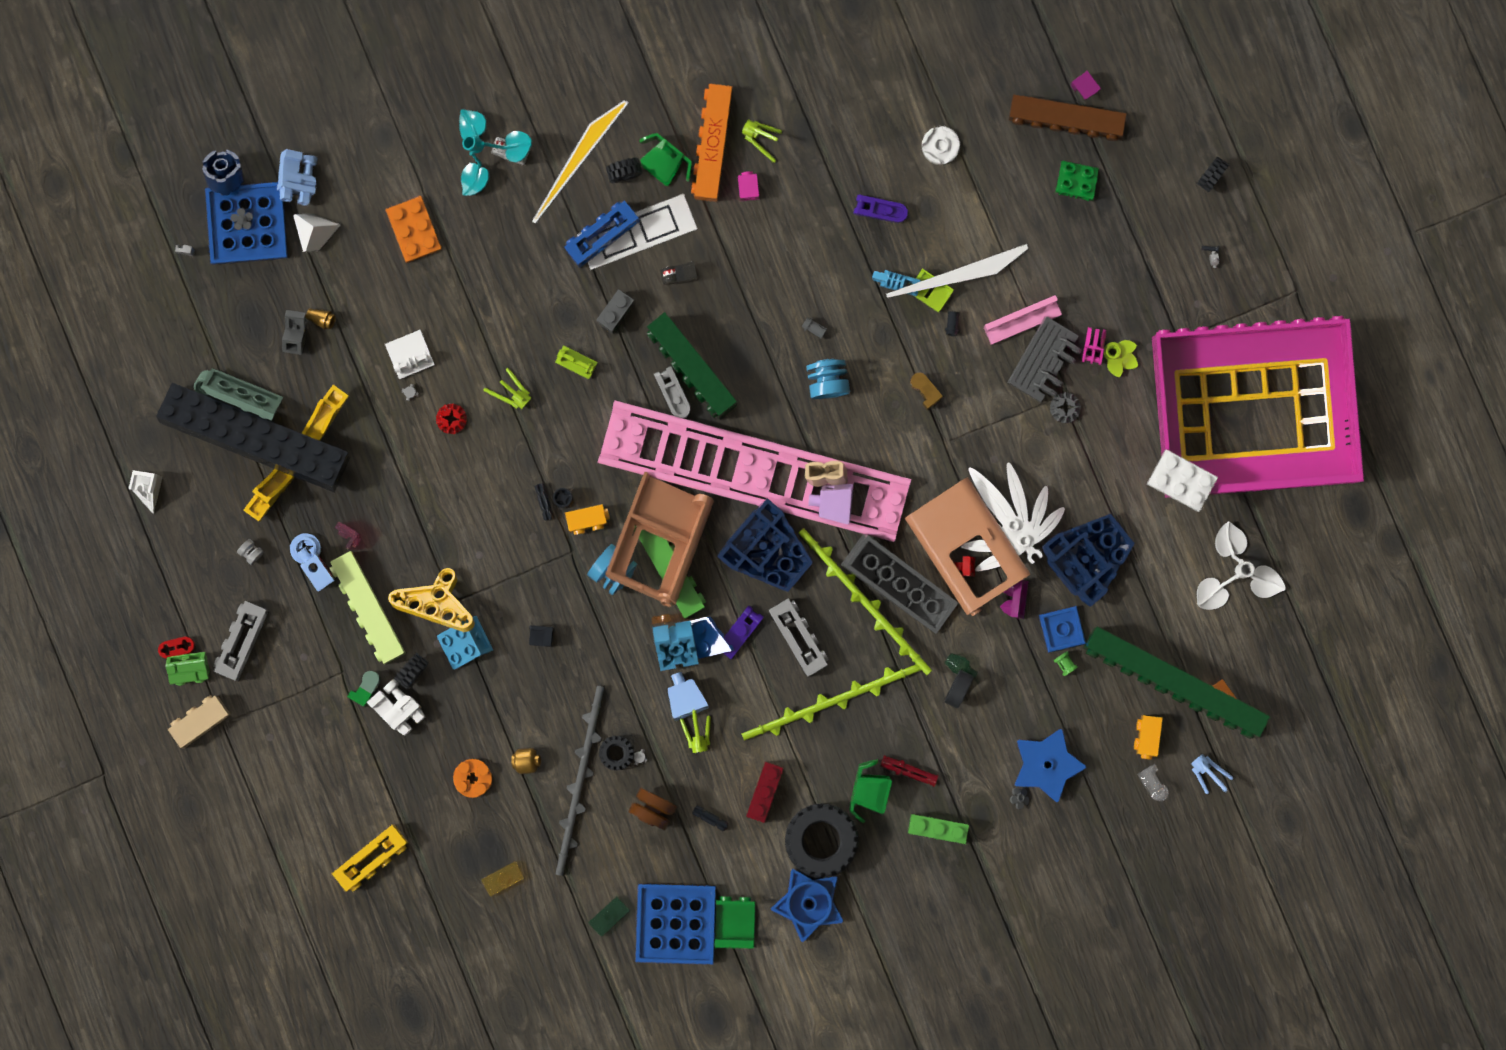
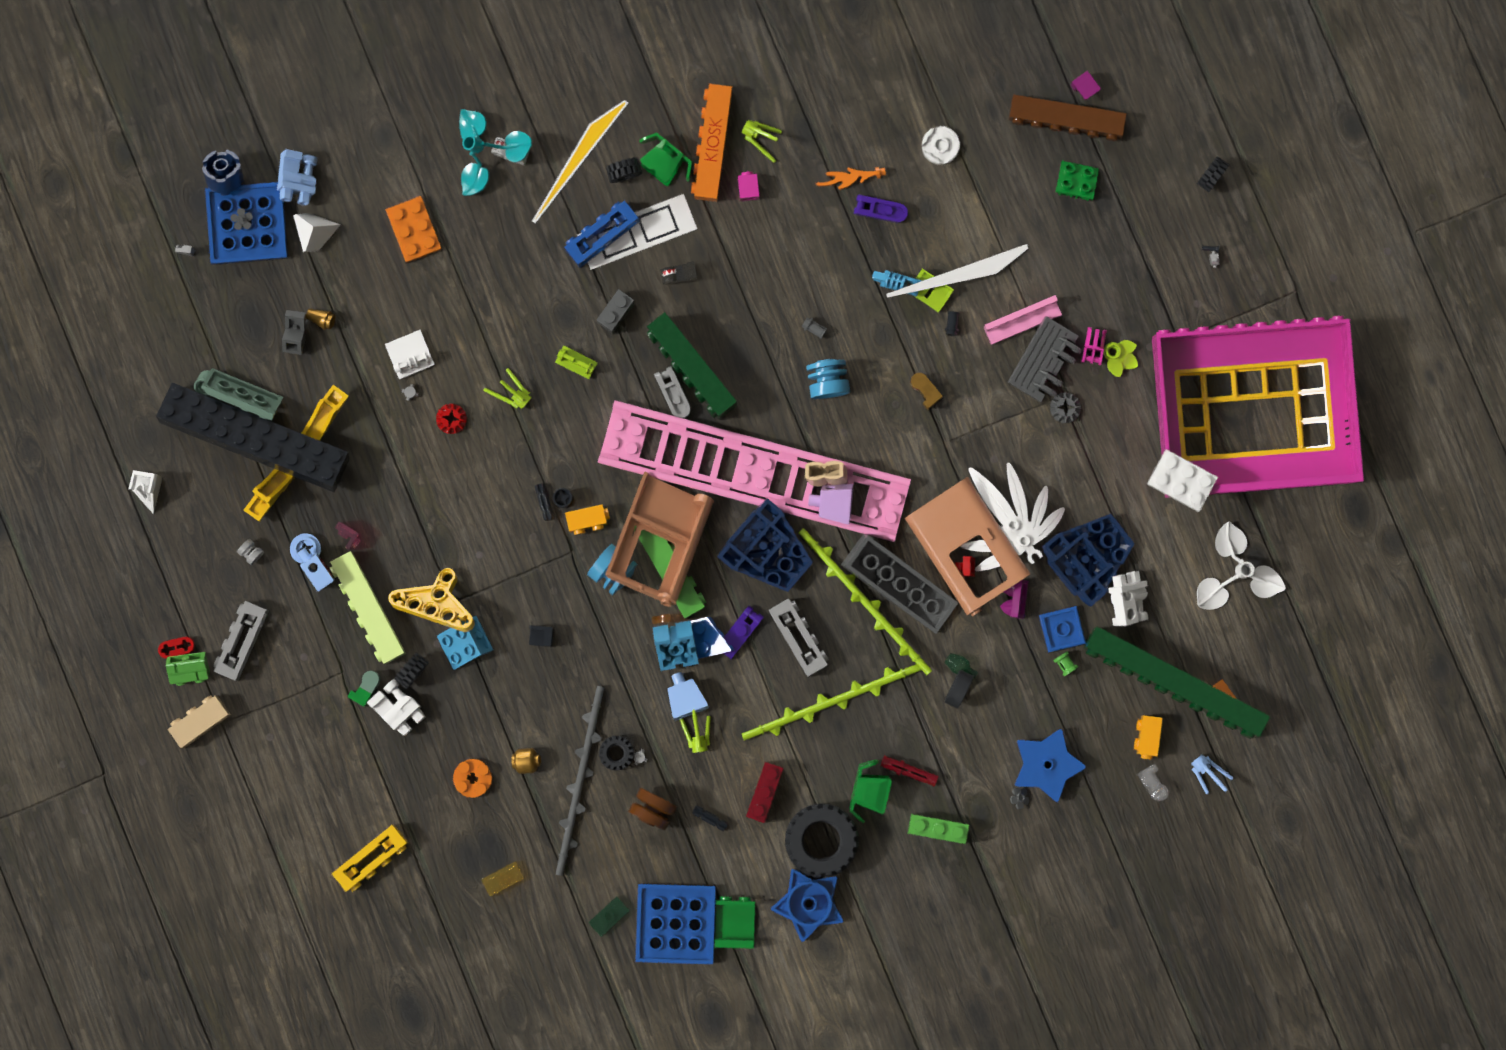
(849, 179): none -> orange piece
(1128, 599): none -> white hips

